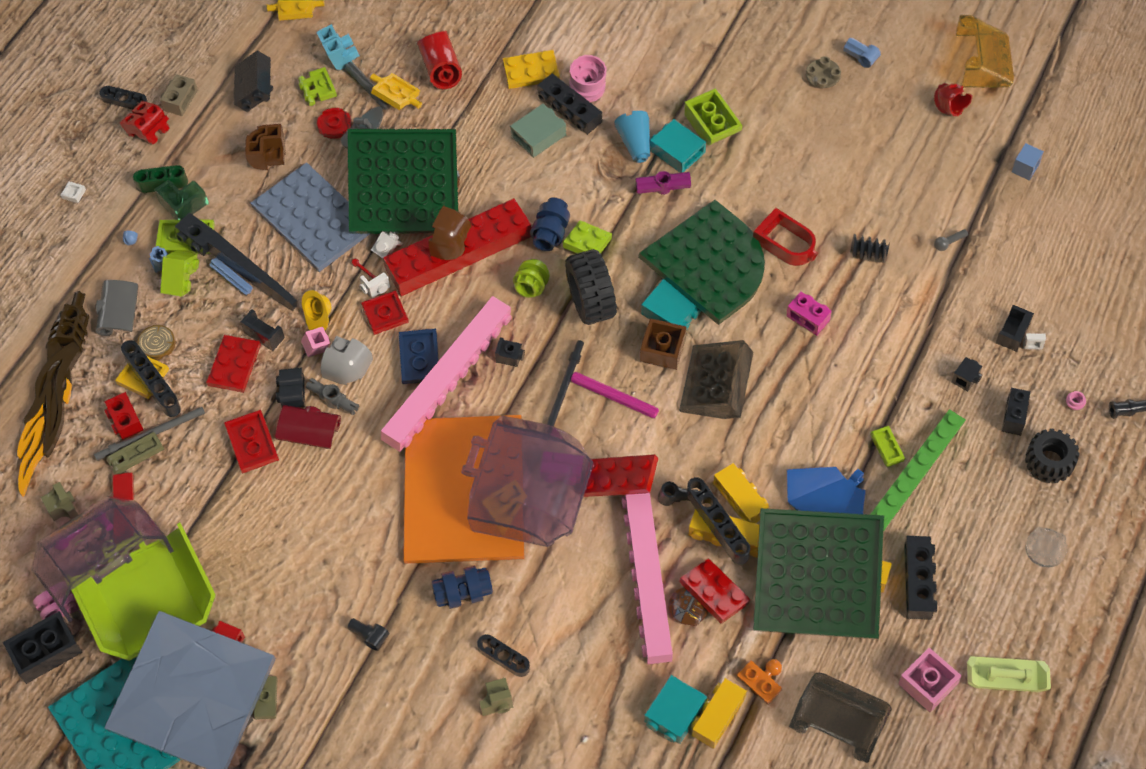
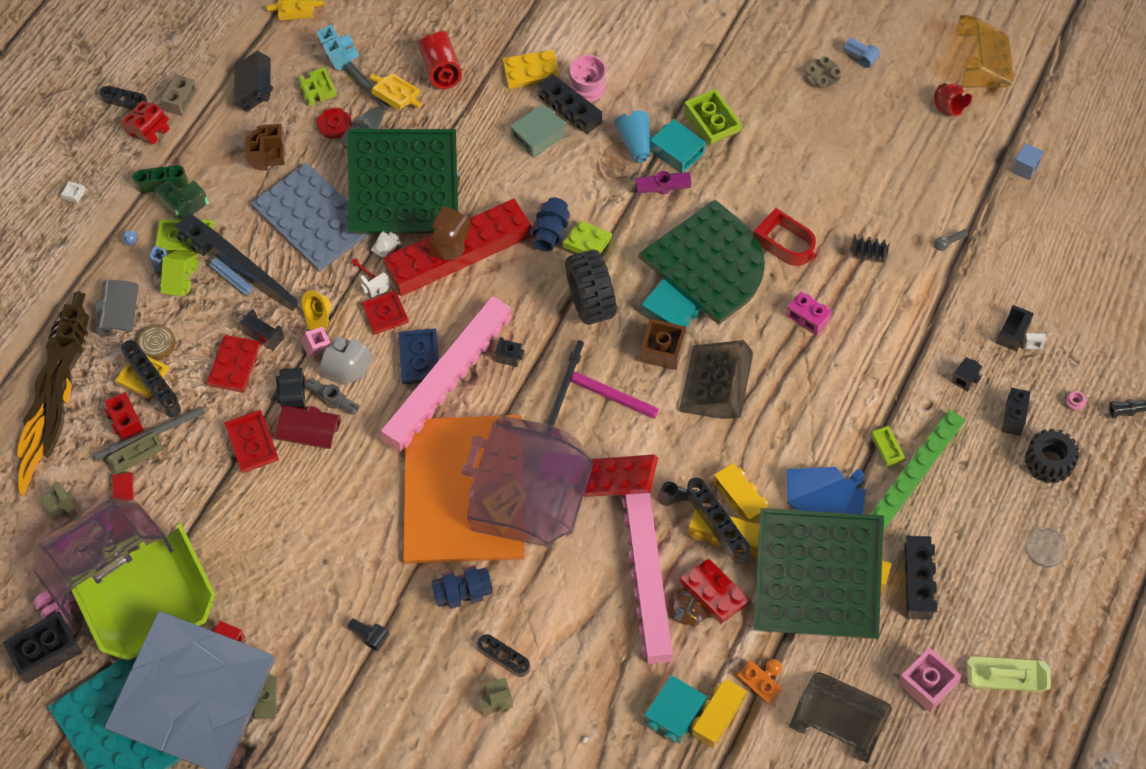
(531, 278): lime piece -> none

